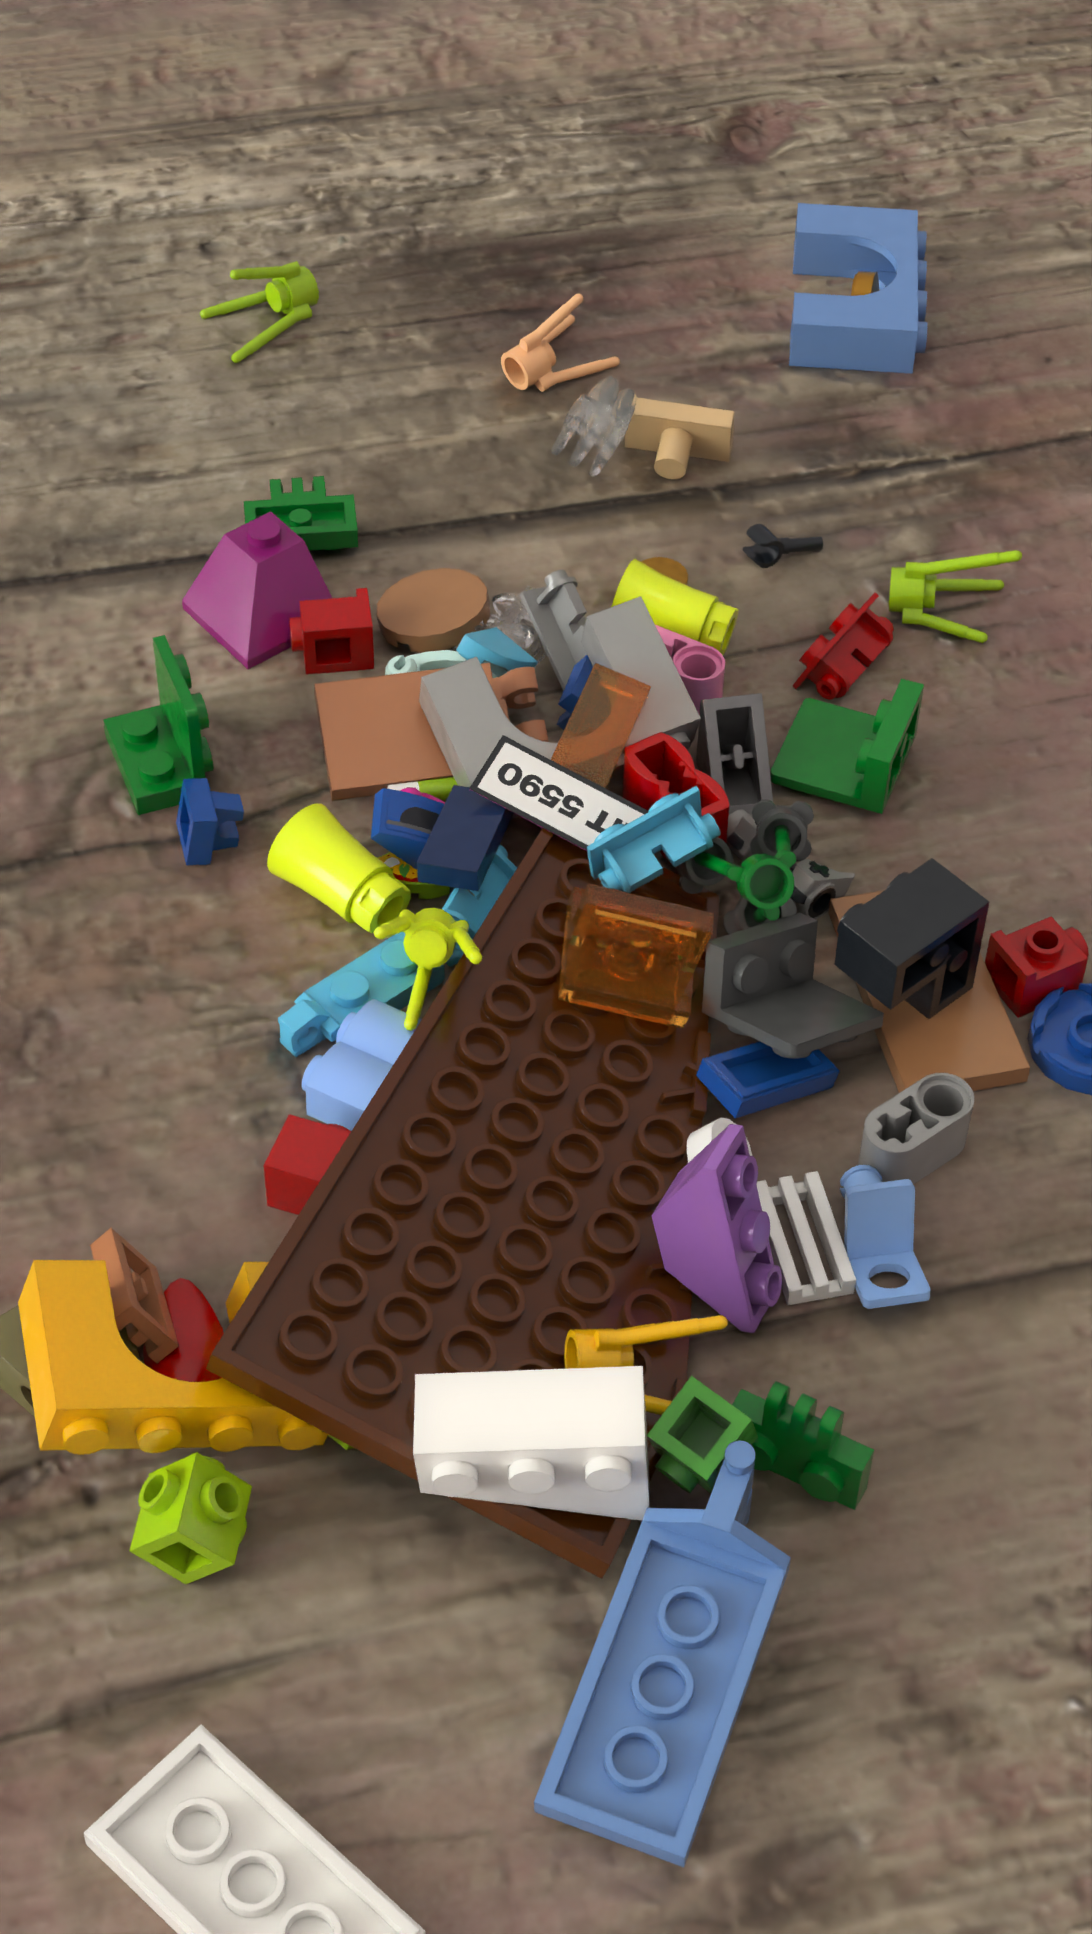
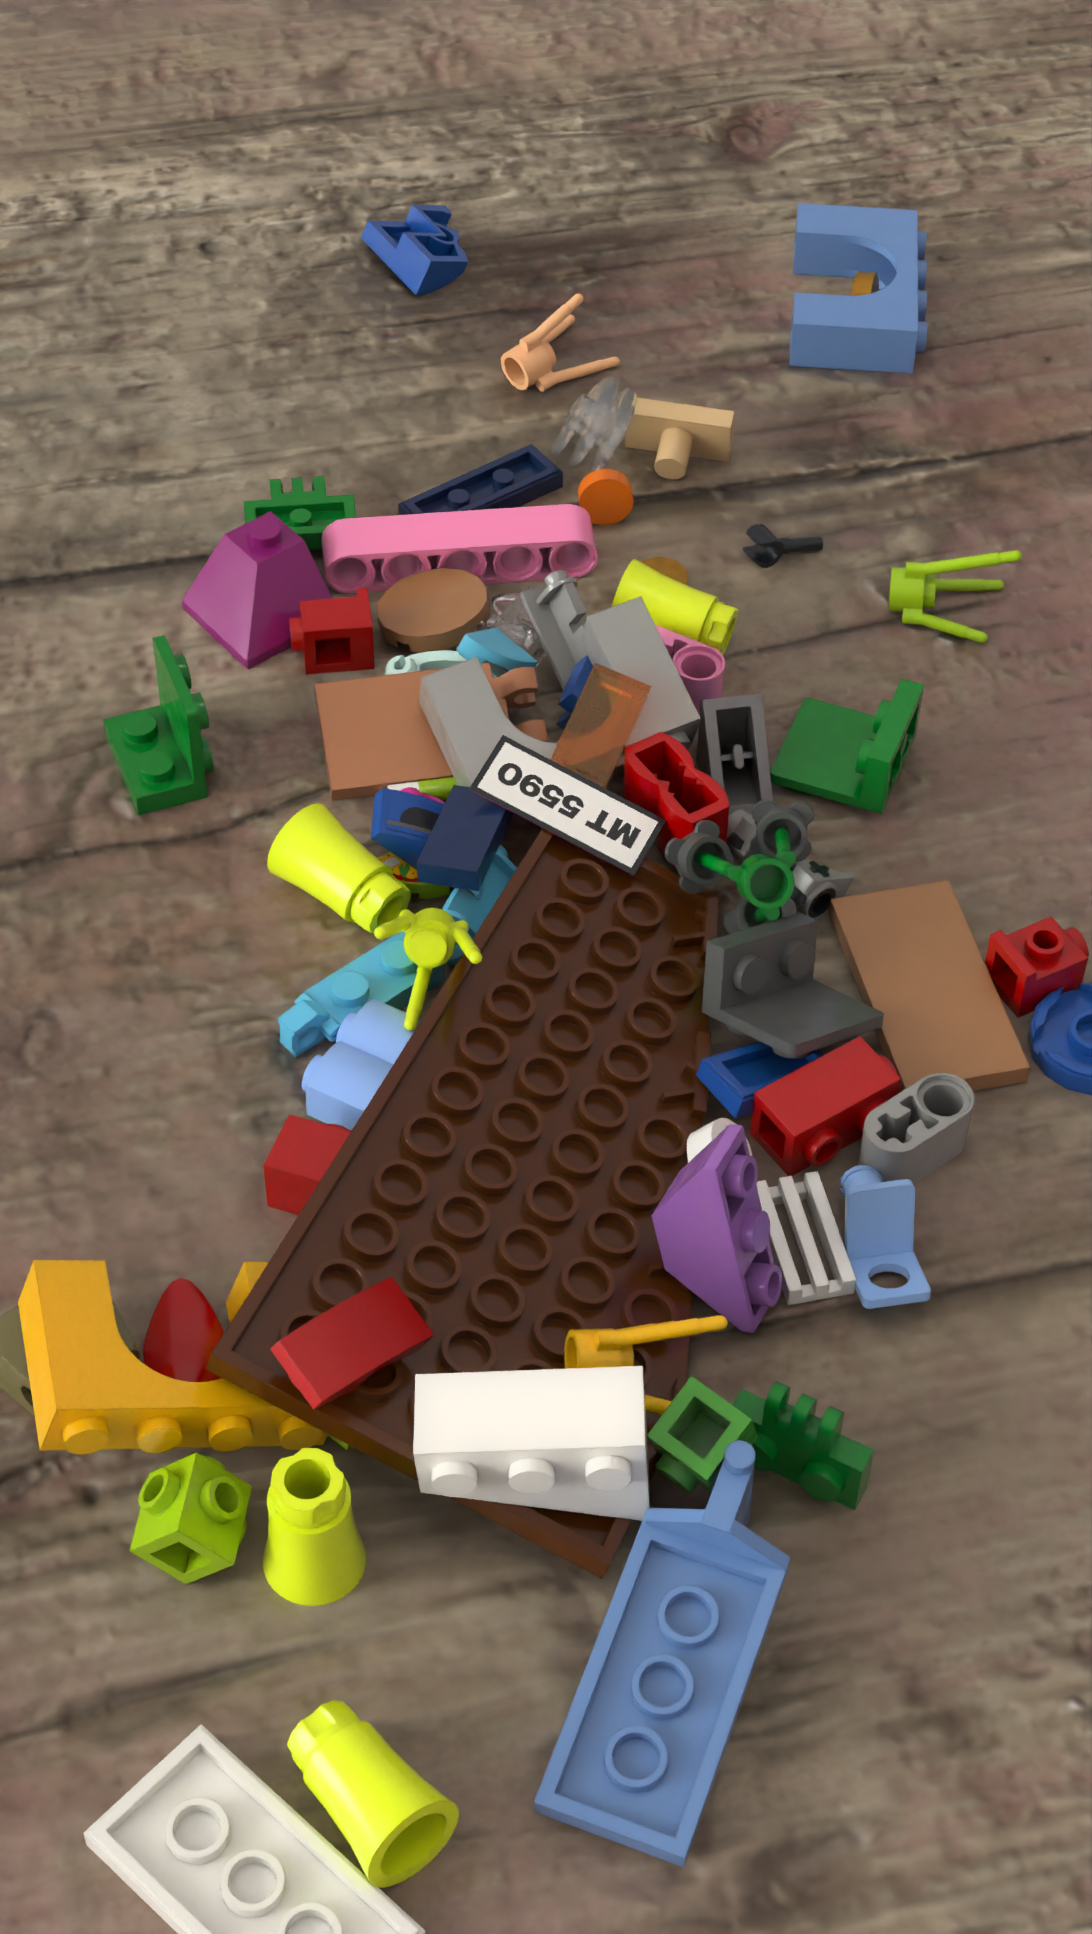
(136, 1296): nougat tile -> none
(206, 820): blue tile -> none
(290, 291): lime plant -> none
(312, 1534): none -> neon yellow plant
(351, 1342): none -> red slope
(371, 1794): none -> neon yellow plant
(420, 249): none -> blue slope
(489, 543): none -> bright pink beam
(499, 484): none -> dark blue tile
(606, 496): none -> orange tile
(625, 853): medium azure hinge -> none
(632, 954): clear orange bracket -> none
(821, 1105): none -> red brick
(831, 662): red hinge -> none
(915, 940): black brick -> none

